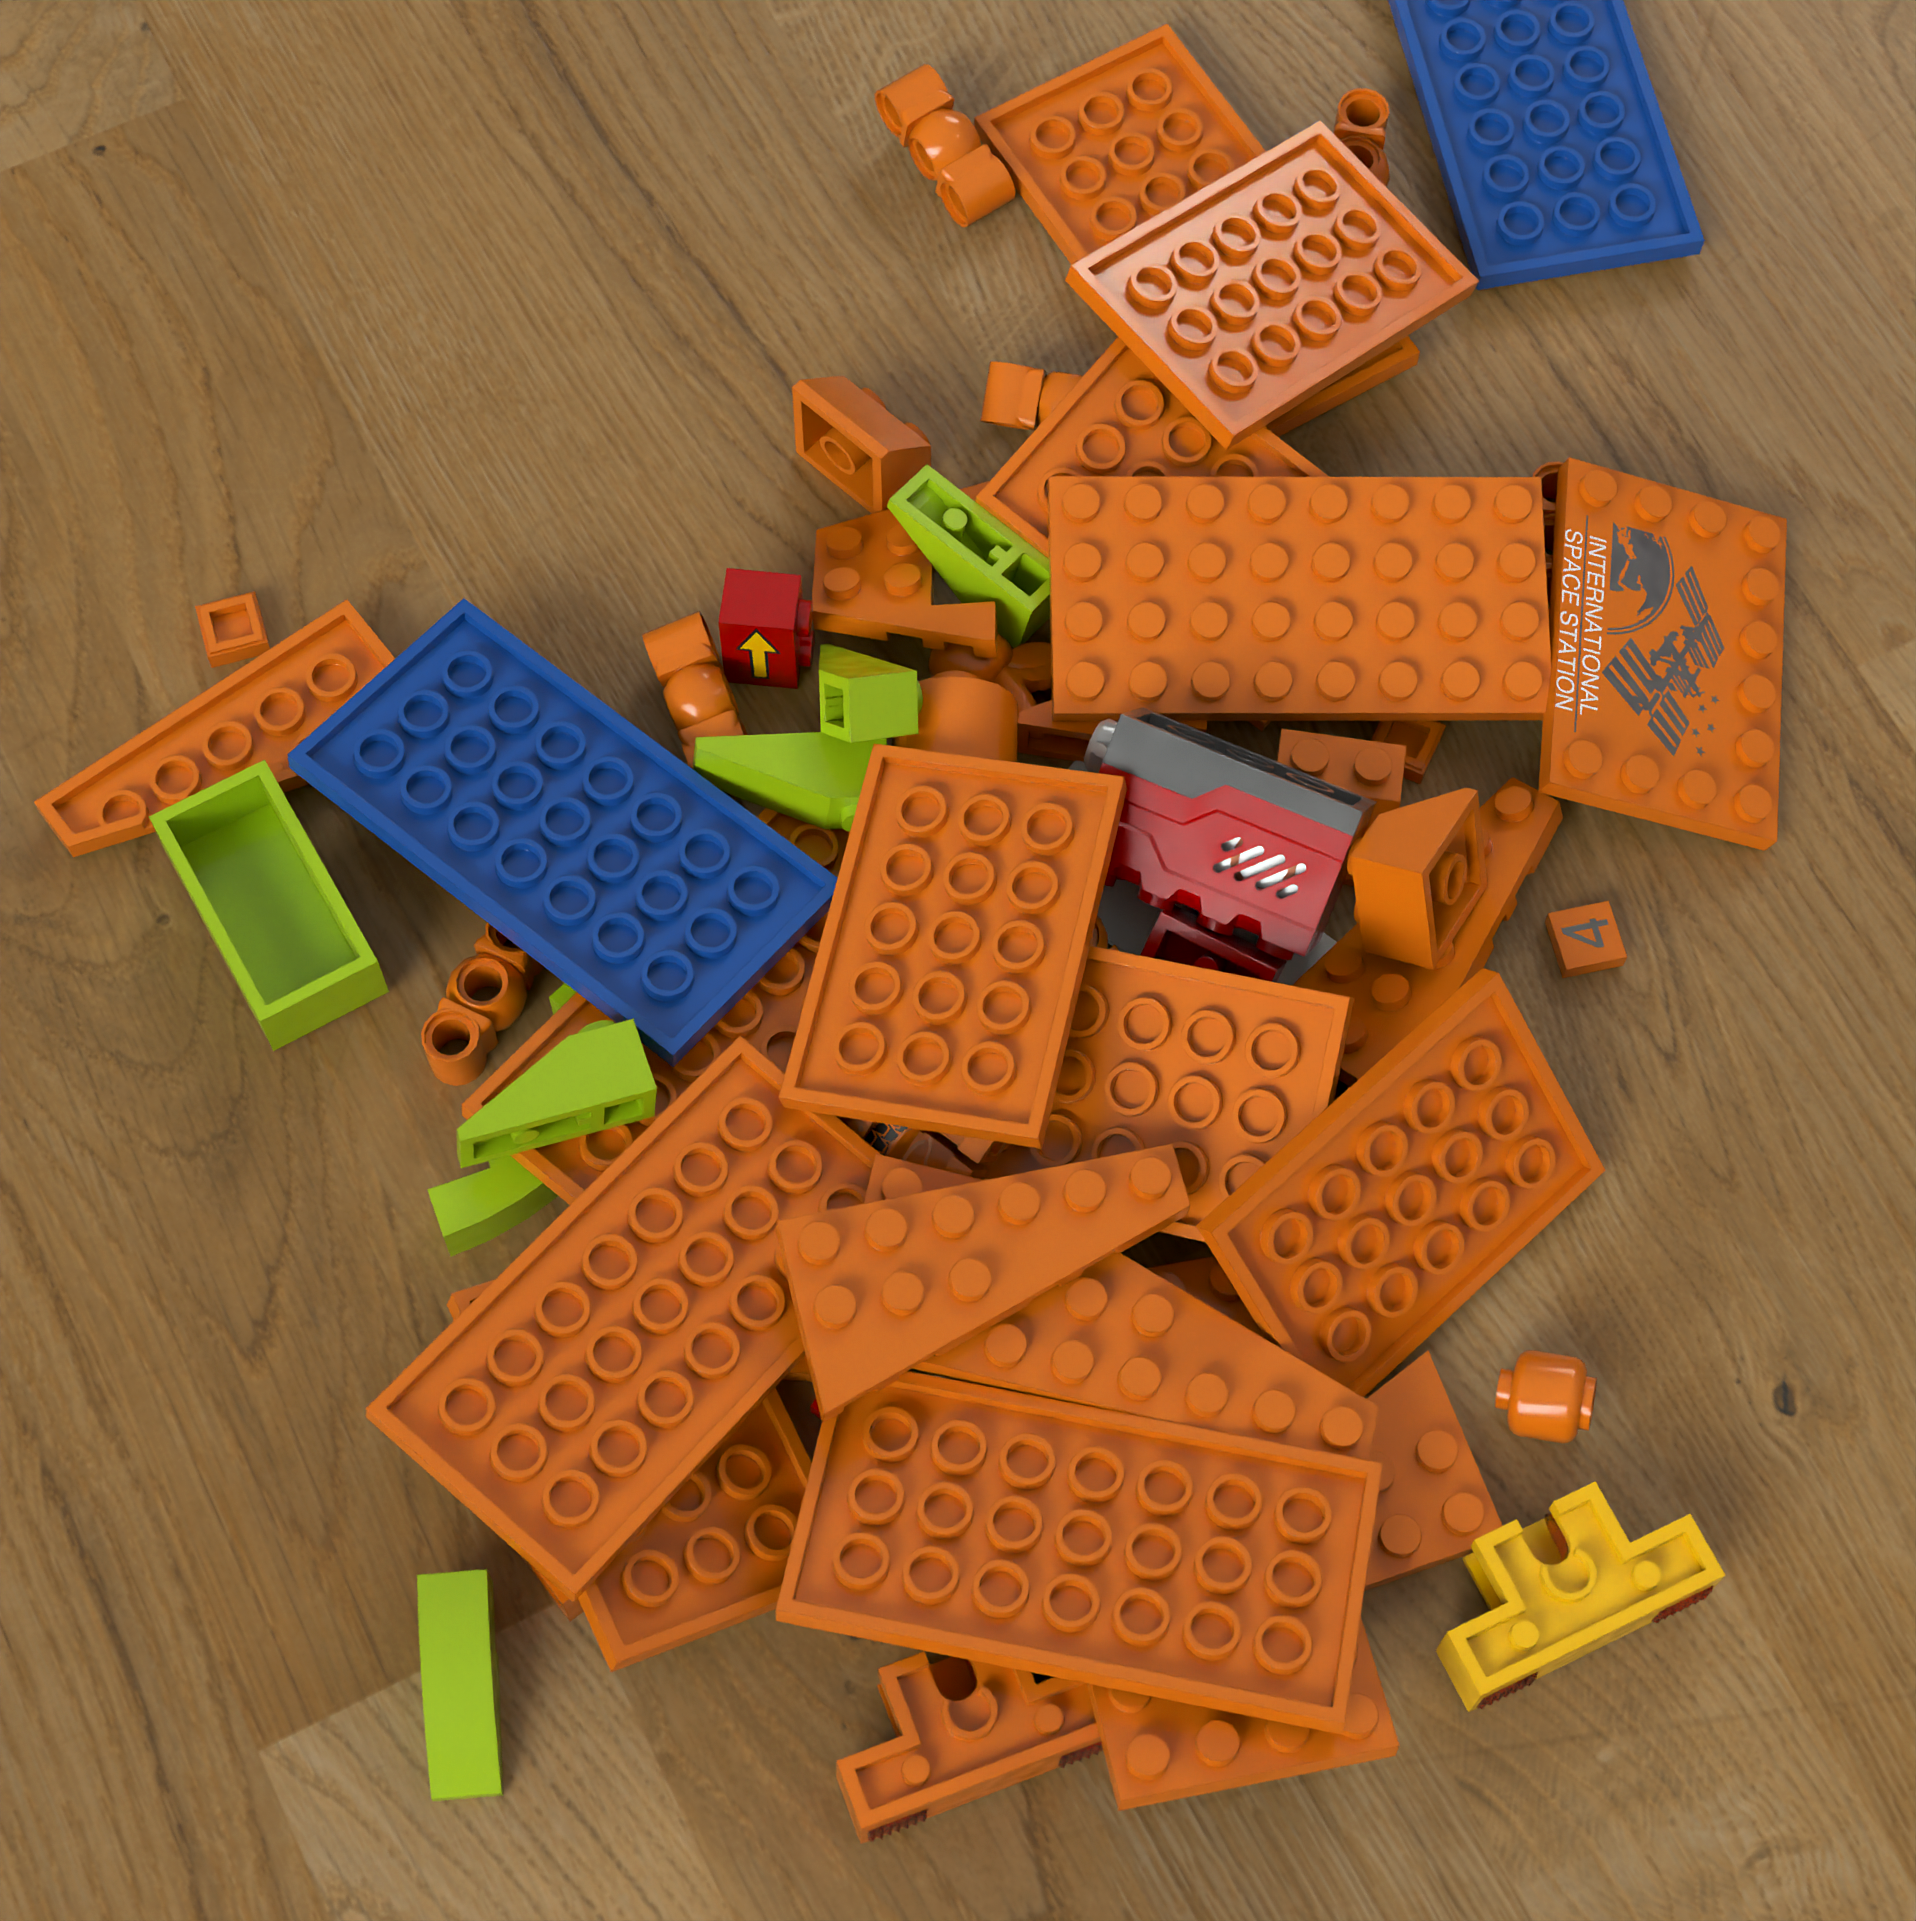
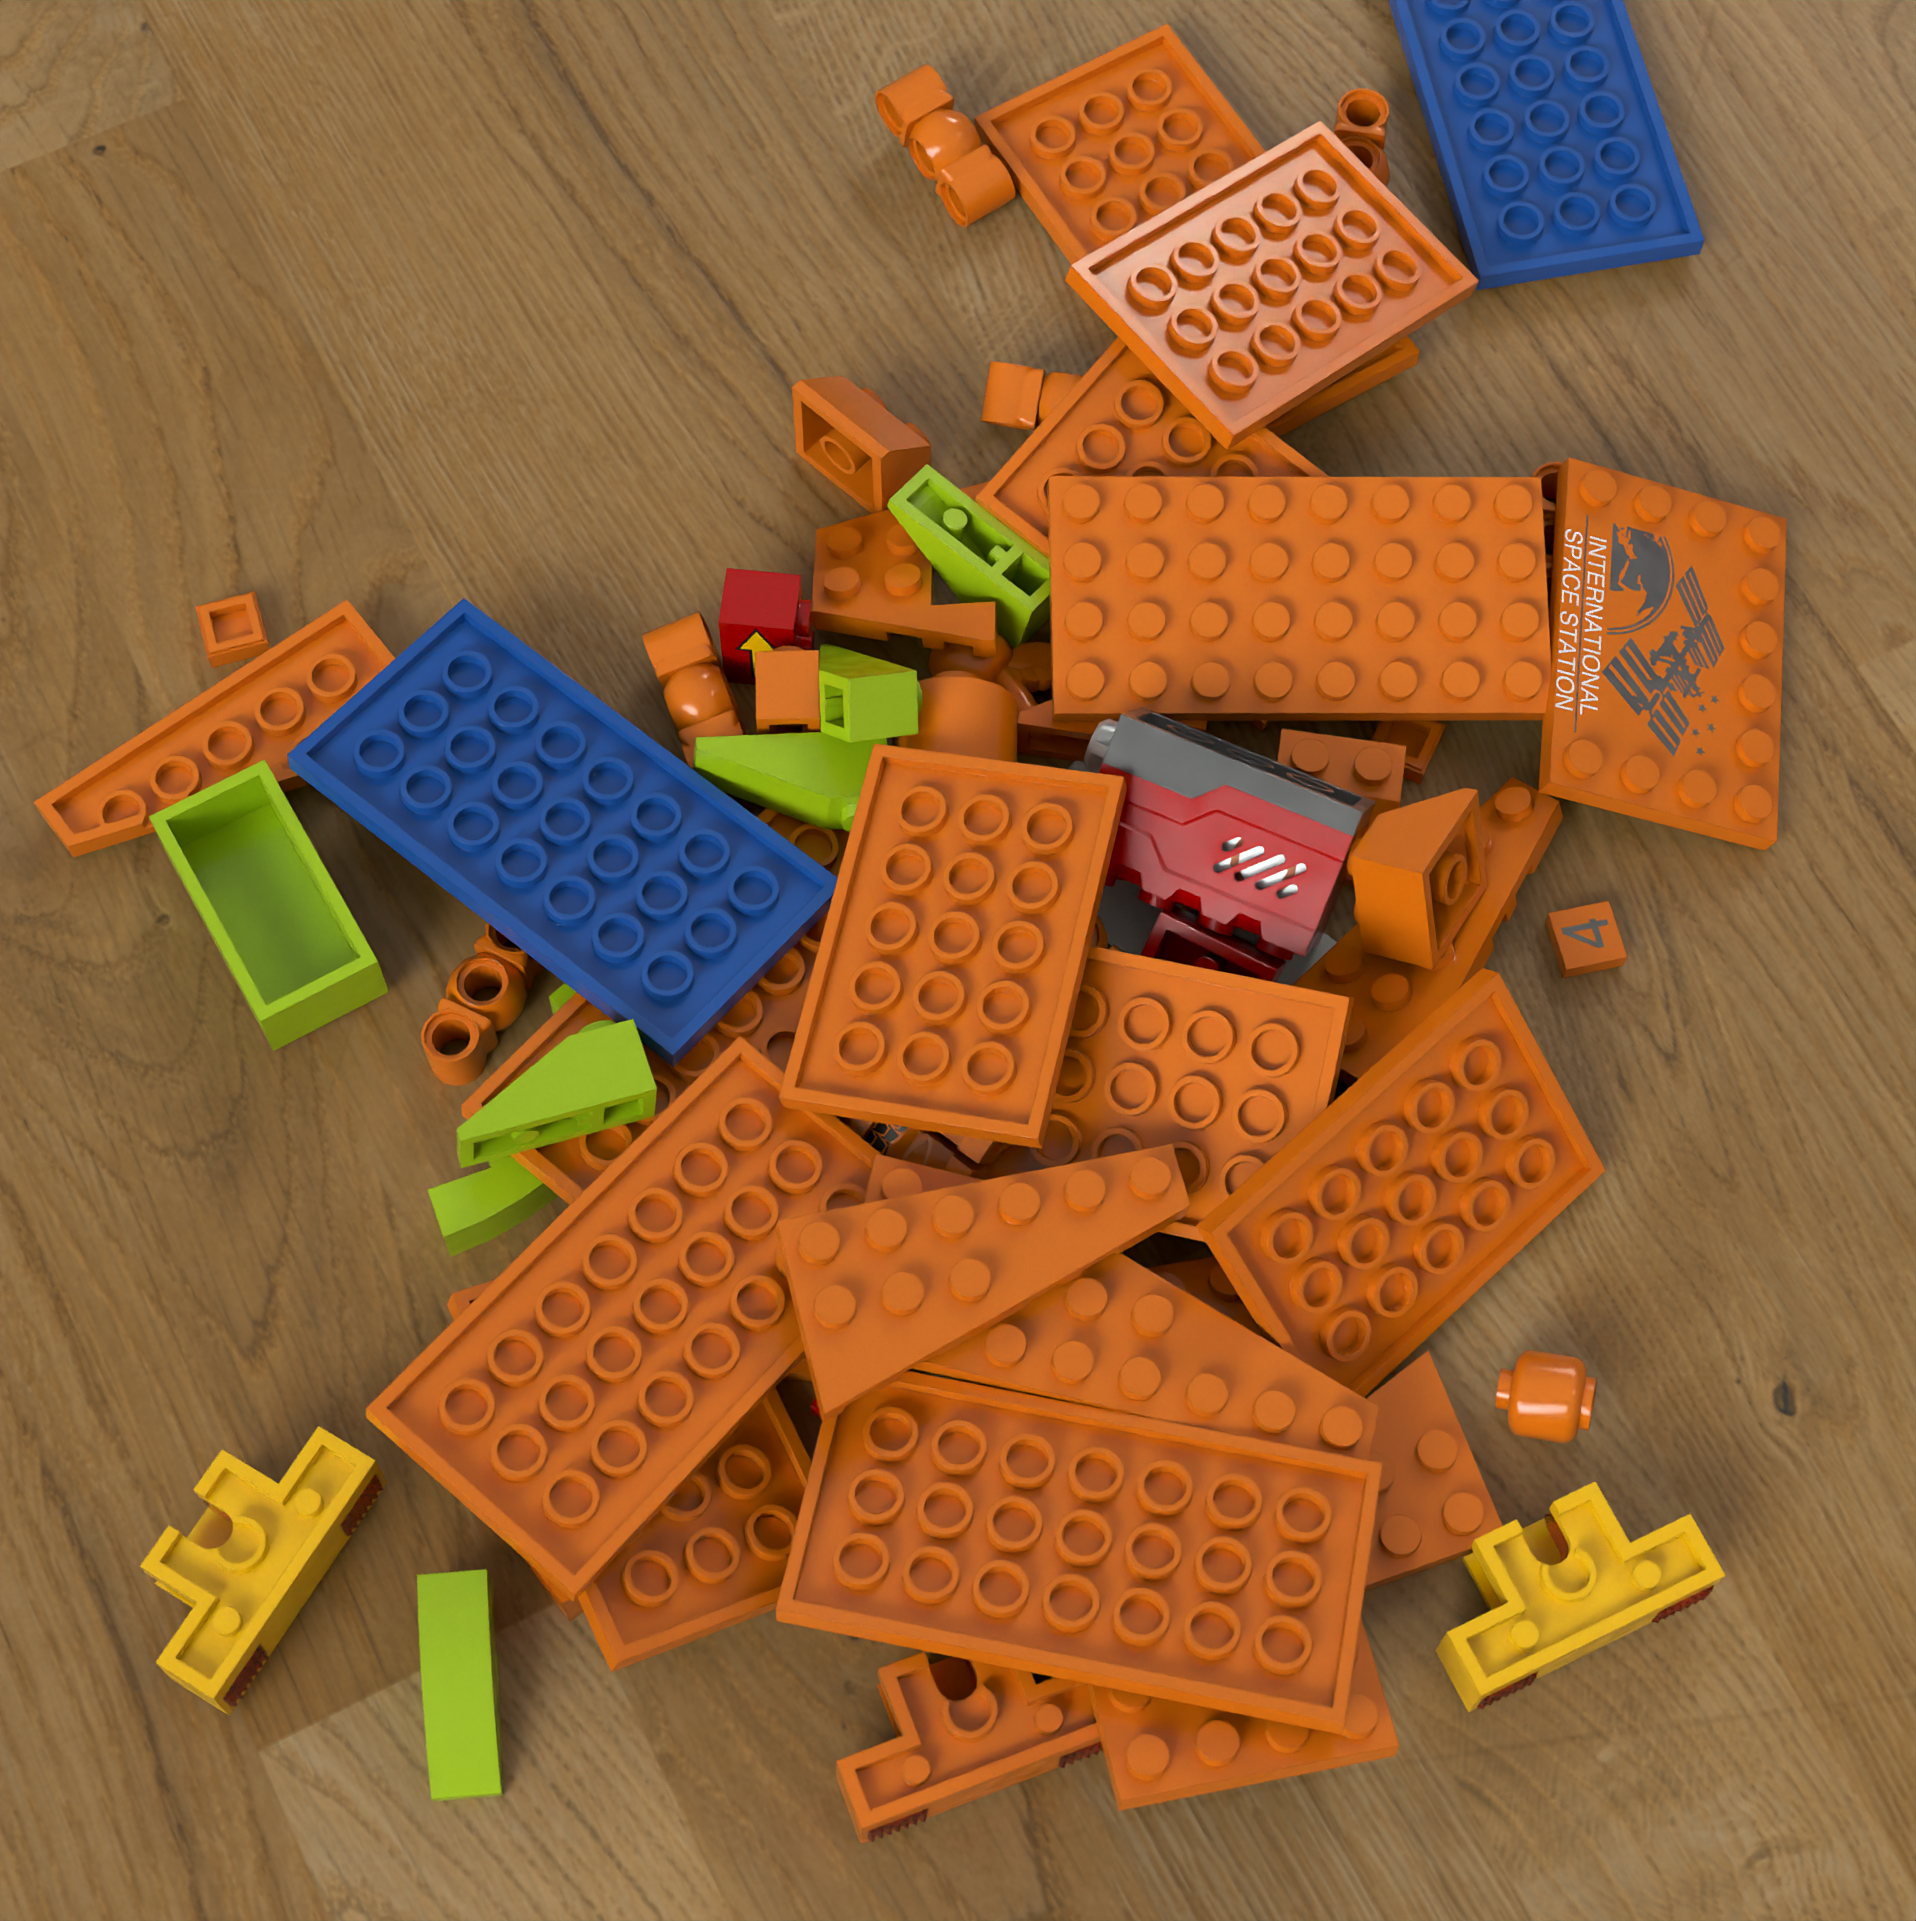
(256, 1560): none -> yellow piece
(787, 691): none -> orange brick

